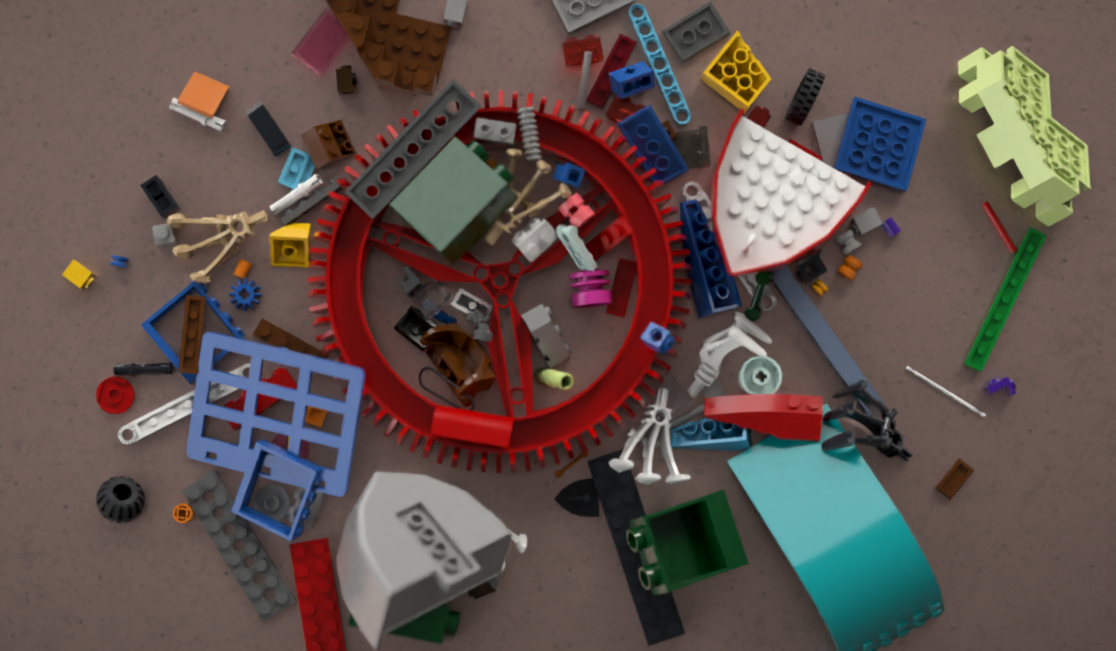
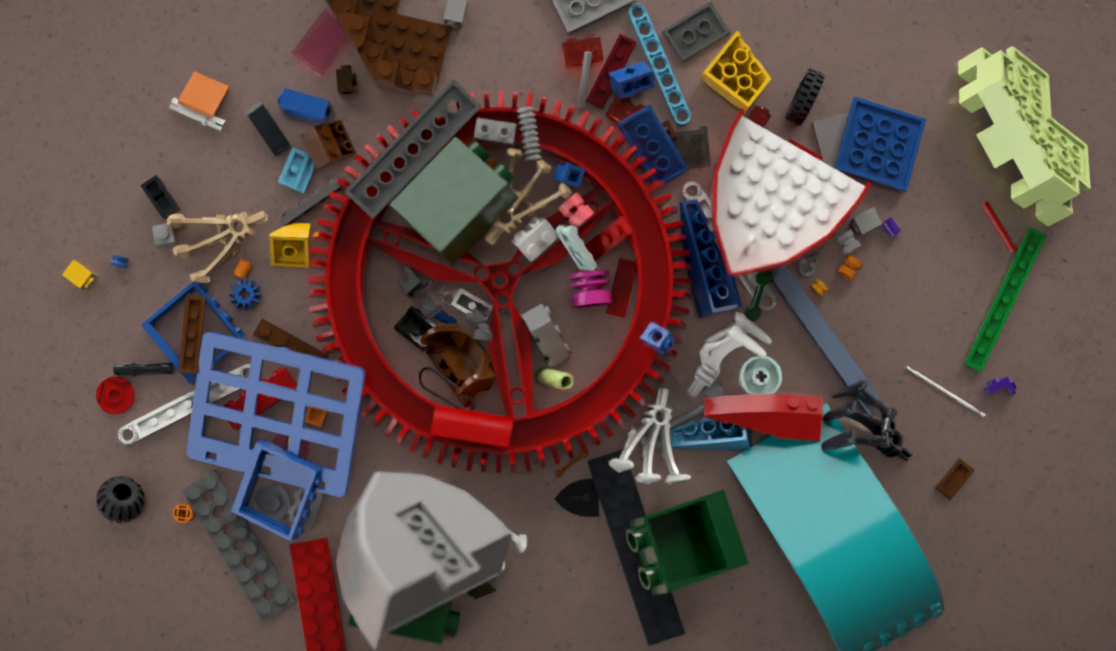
(302, 190): white pin -> none
(304, 106): none -> blue window
(819, 267): black brick -> none

